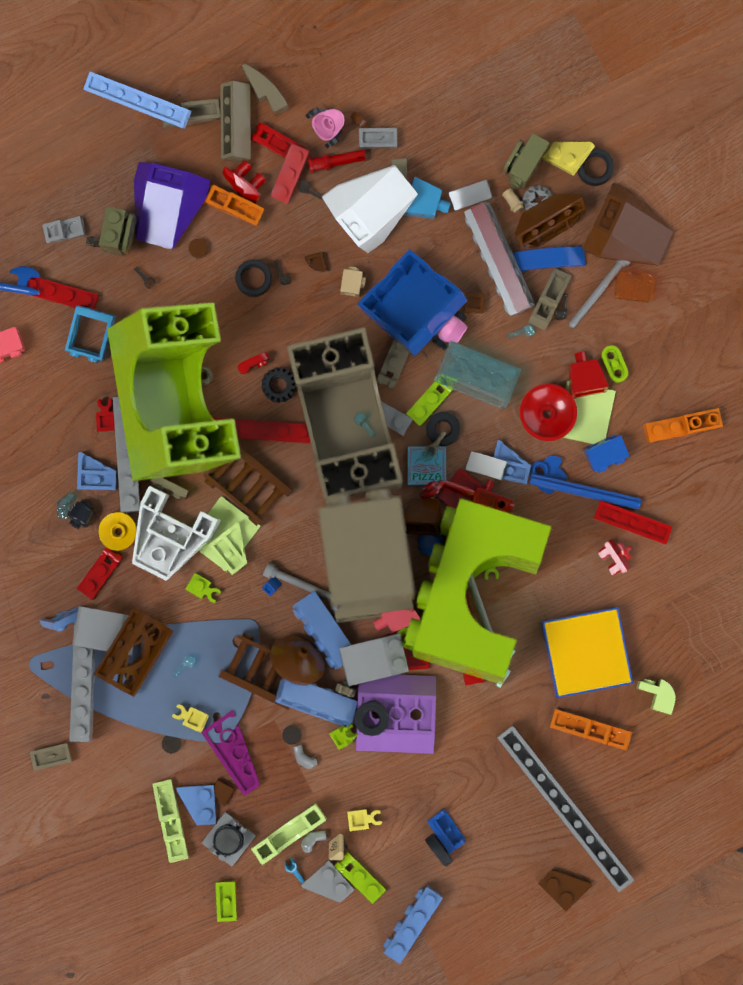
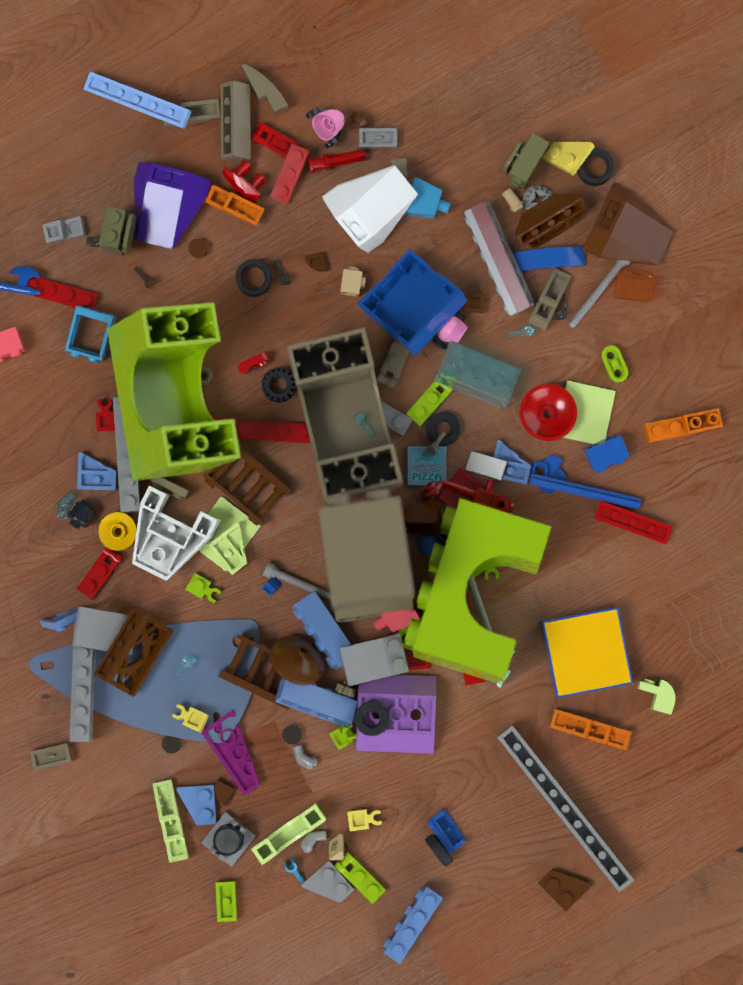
(304, 187): clear smoke hand -> none
(471, 195): light grey slope -> none
(586, 377): red torso -> none
(620, 563): hips -> none

